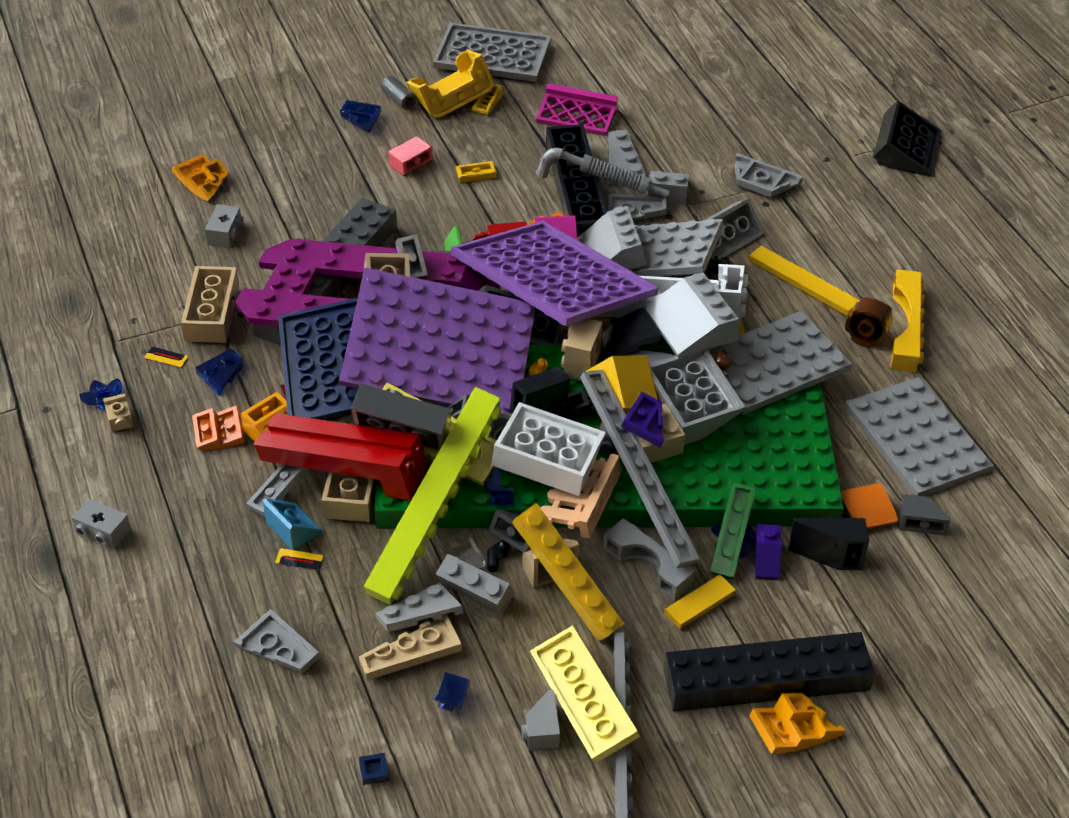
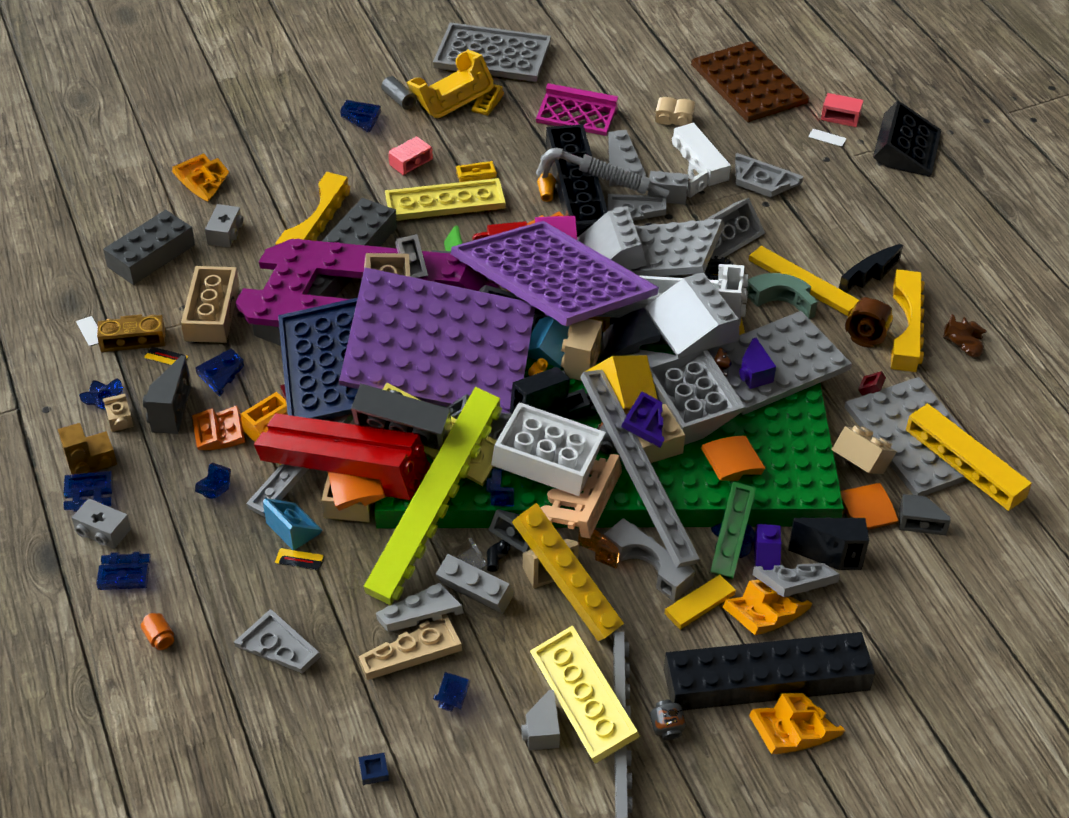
(85, 485): none -> clear blue plate
(86, 453): none -> pearl gold brick
(89, 330): none -> white sticker
(123, 571): none -> clear blue plate
(131, 332): none -> pearl gold piece
(149, 247): none -> dark grey brick
(157, 631): none -> orange brick
(168, 398): none -> dark grey slope
(215, 483): none -> clear blue bracket
(332, 191): none -> yellow arch
(354, 489): none -> orange slope
(446, 199): none -> light yellow plate
(546, 187): none -> light orange cone
(547, 341): none -> dark azure slope
(604, 549): none -> clear orange slope
(668, 720): none -> dark grey head
(674, 111): none -> tan brick
(697, 182): none -> white bracket
(699, 150): none -> white brick
(732, 458): none -> orange slope
(749, 81): none -> reddish brown plate
(756, 366): none -> dark purple slope
(763, 609): none -> light orange slope
(782, 288): none -> sand green arch
(798, 580): none -> light grey wing
(827, 137): none -> white sticker
(841, 109): none -> coral brick
(864, 450): none -> tan brick
(872, 383): none -> dark red plate
(873, 266): none -> black slope
(965, 336): none -> reddish brown animal
(968, 457): none -> yellow brick

